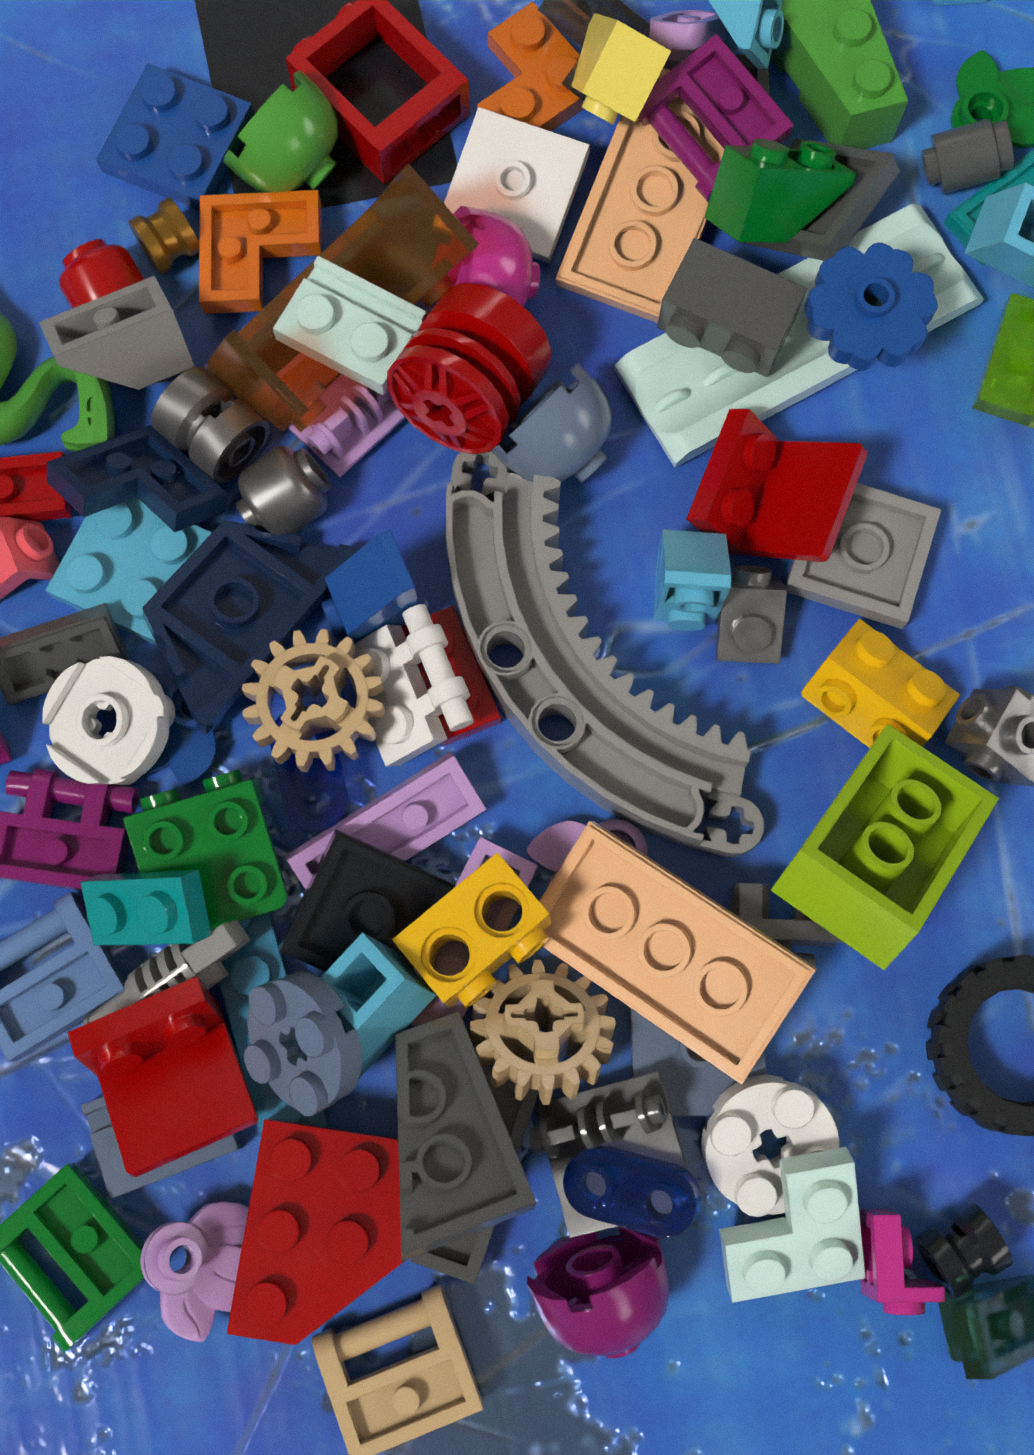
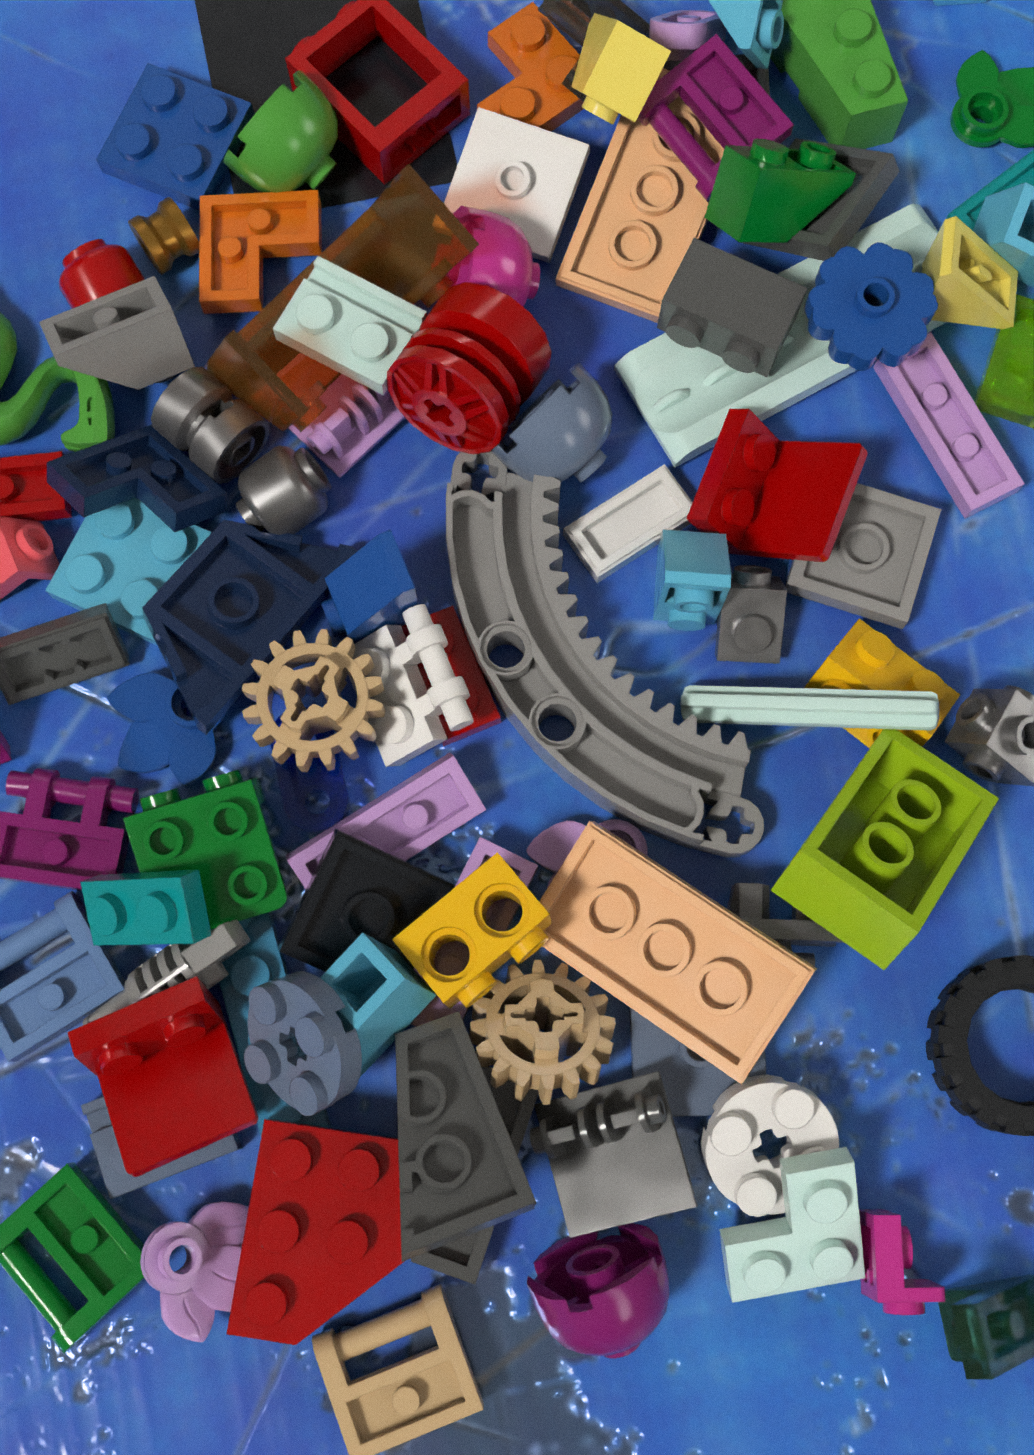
(140, 729): white plate -> none
(629, 523): none -> white tile
(629, 1190): clear blue plate -> none
(812, 707): none -> light aqua axle
(950, 429): none -> lavender plate
(964, 1251): black wheel -> none
(968, 155): dark grey brick -> none
(970, 279): none -> light yellow slope

